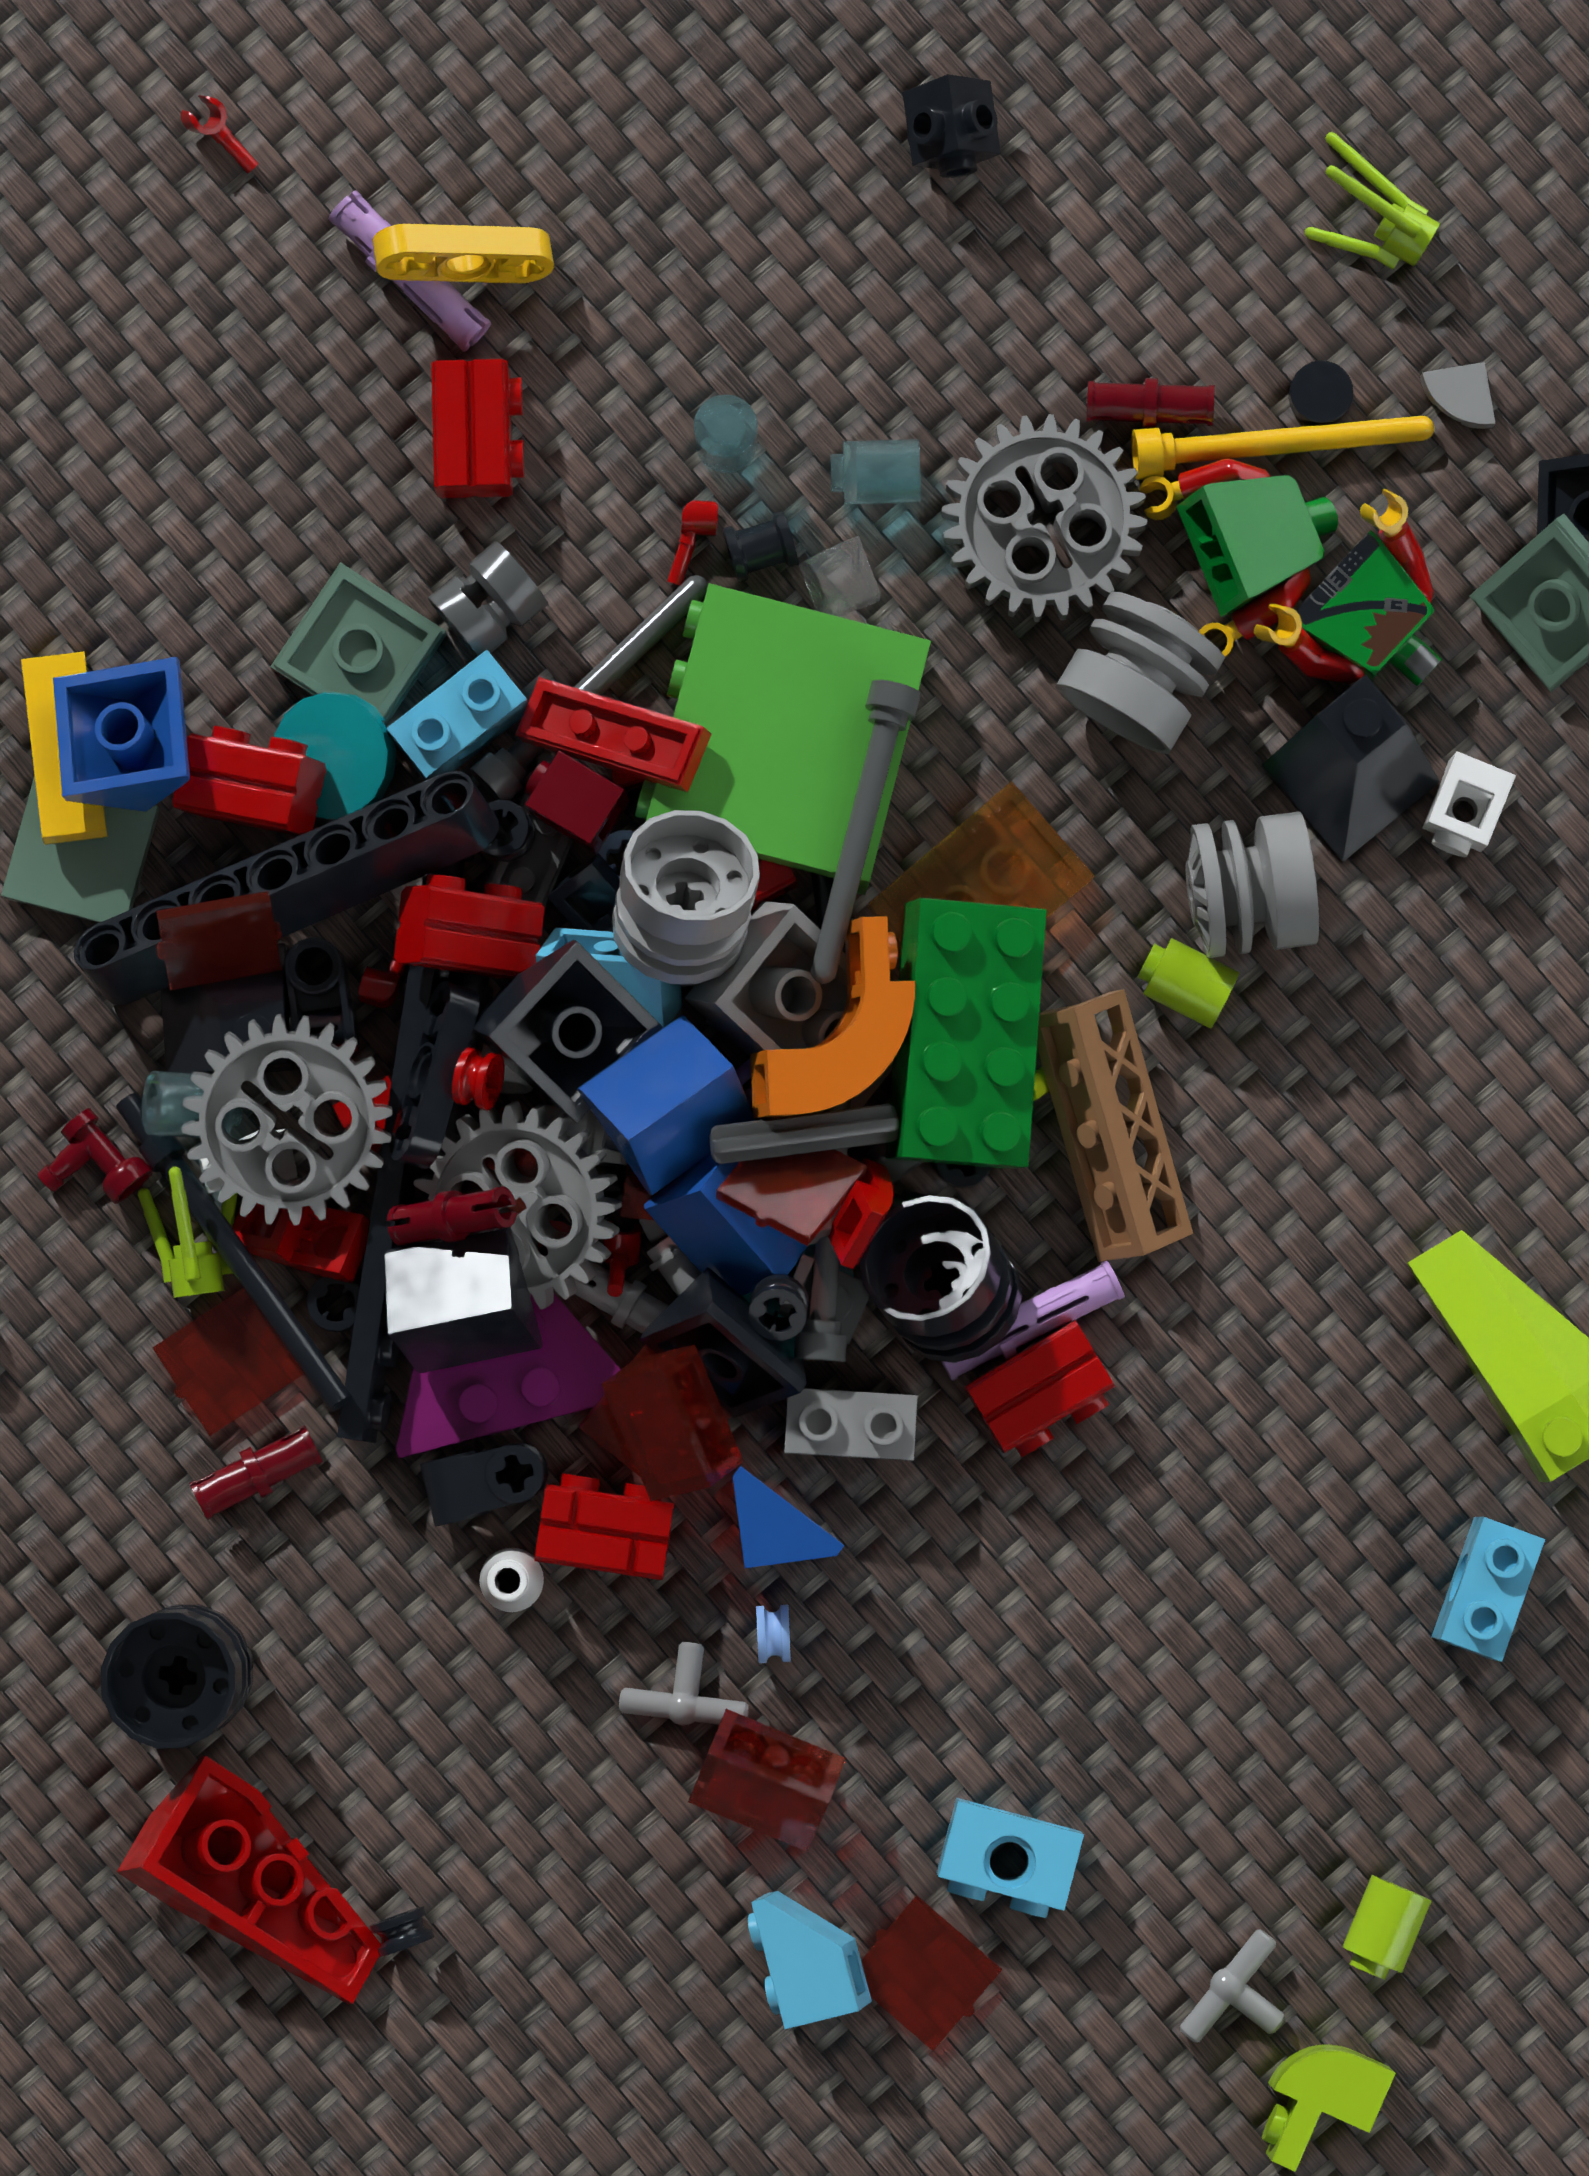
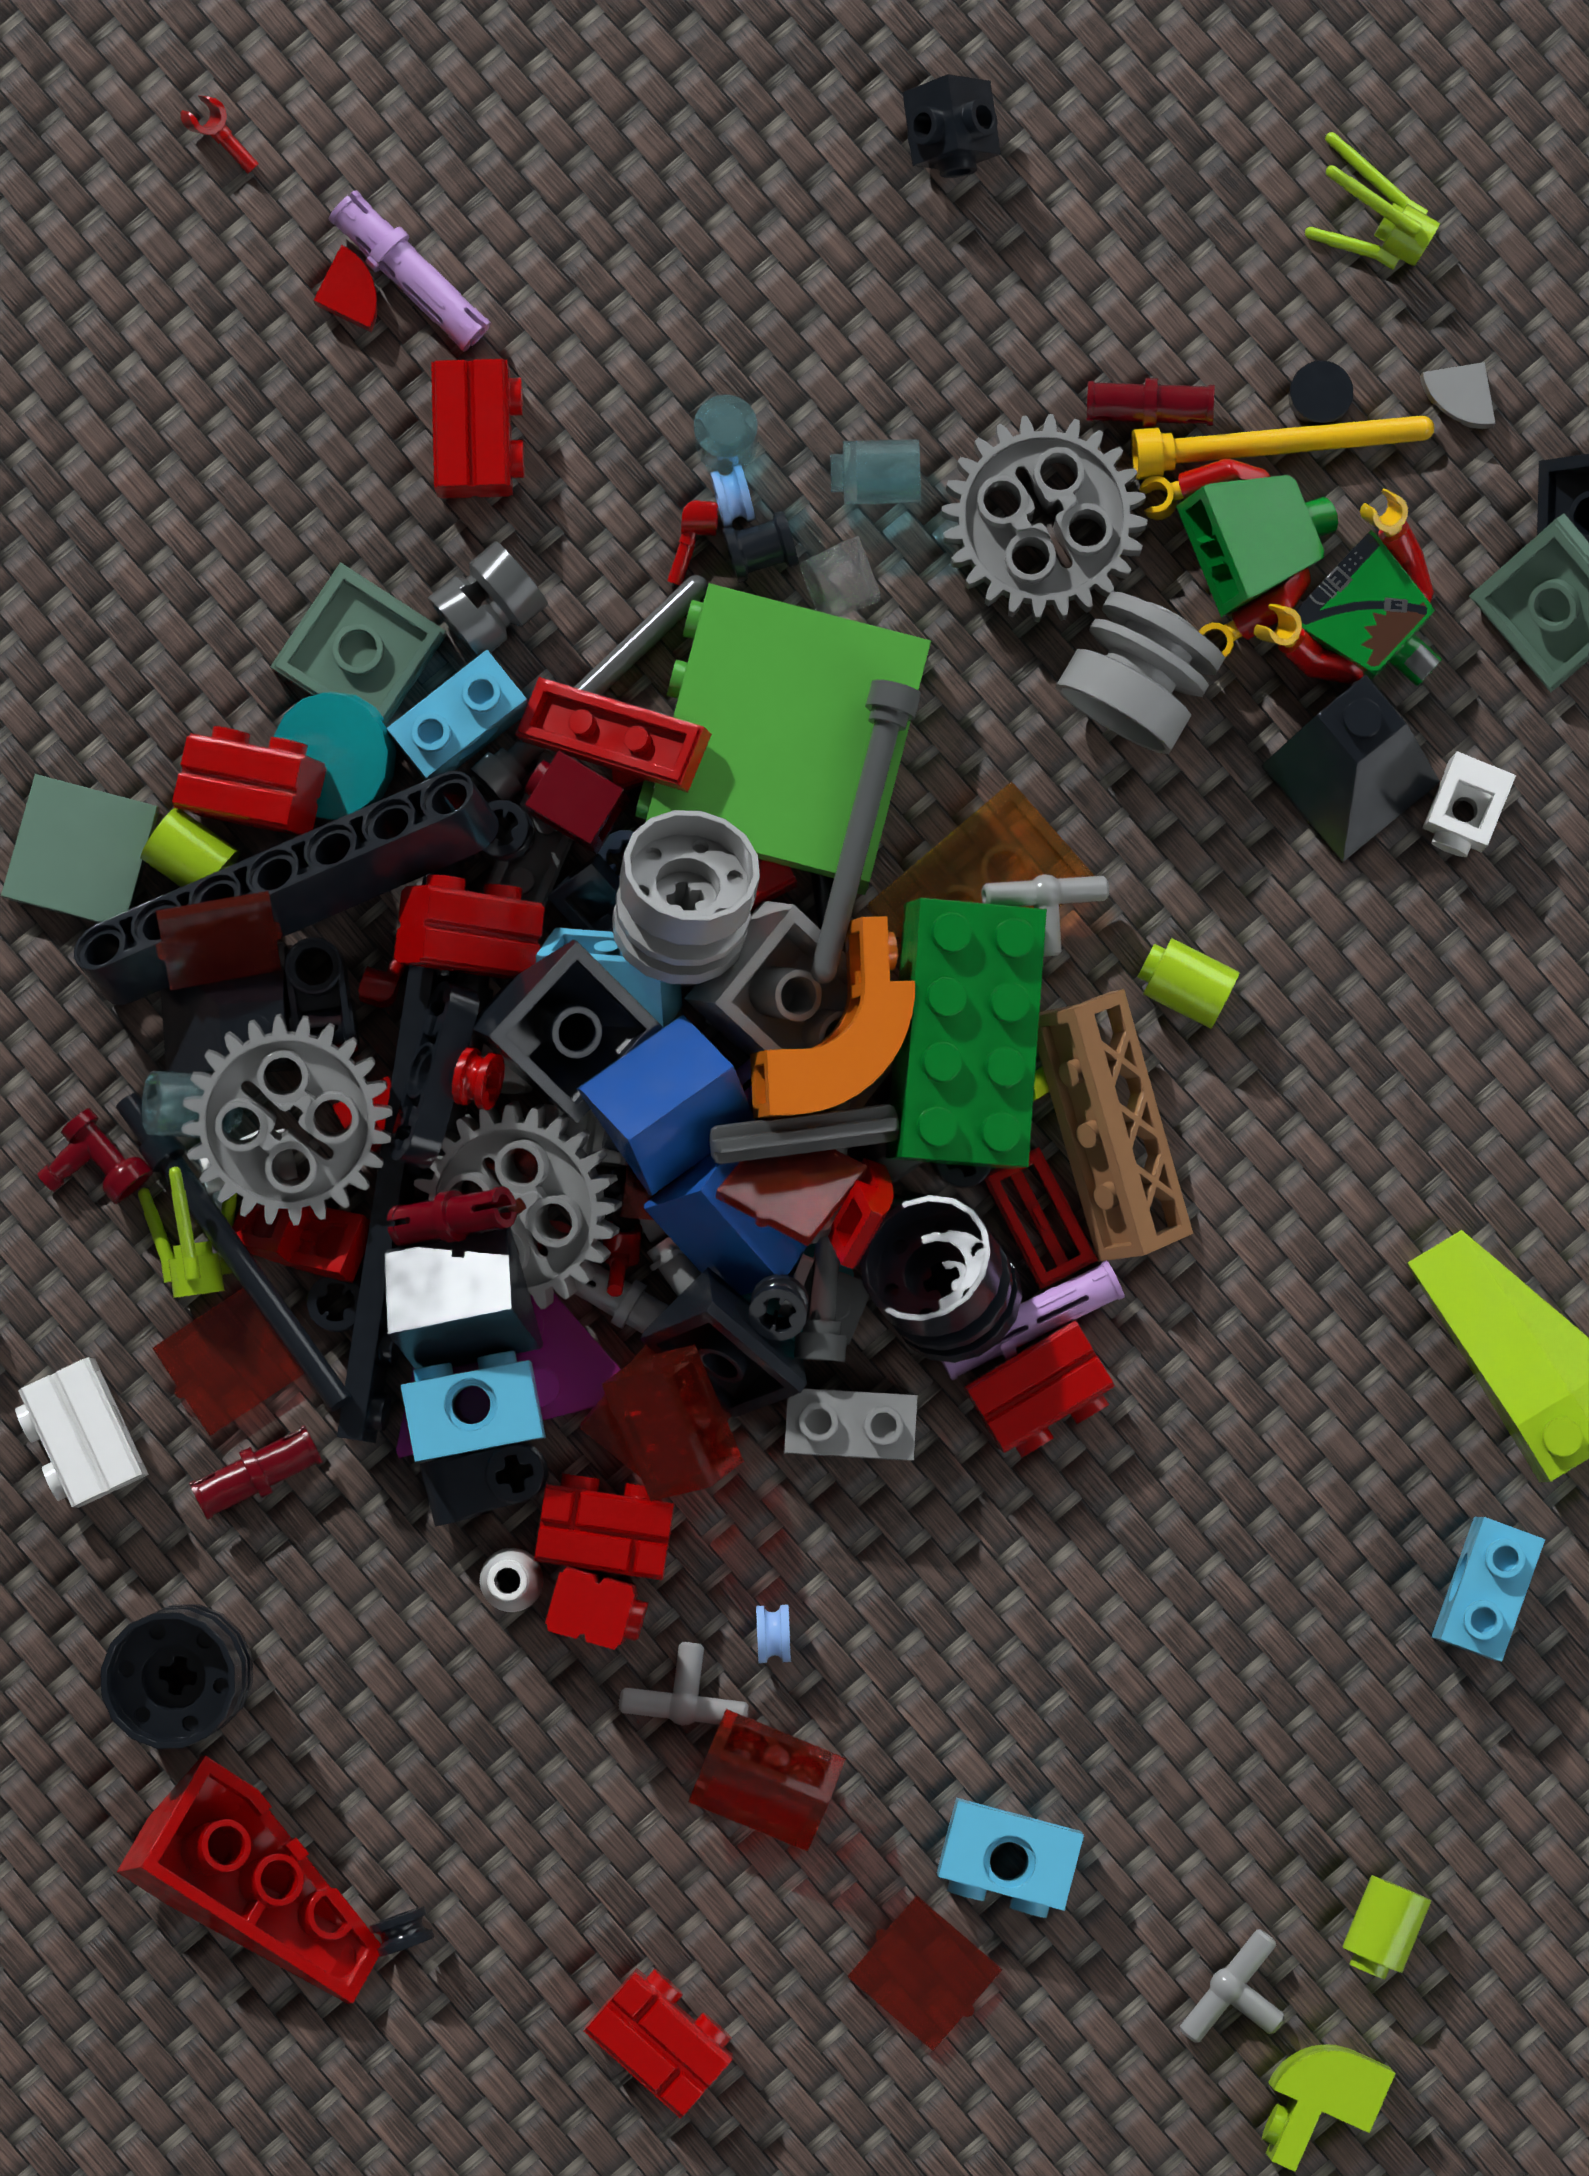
(59, 818): yellow tile -> none
(80, 1433): none -> white brick
(122, 734): blue slope -> none
(186, 849): none -> lime brick
(349, 290): none -> red tile
(440, 1432): none -> medium azure brick
(462, 253): yellow beam -> none
(599, 1609): none -> red brick
(660, 2040): none -> red brick
(732, 496): none -> light blue bush
(774, 1529): blue slope -> none
(809, 1960): medium azure slope -> none
(1047, 893): none -> light grey piece
(1063, 1266): none -> red tile
(1253, 885): light grey wheel -> none

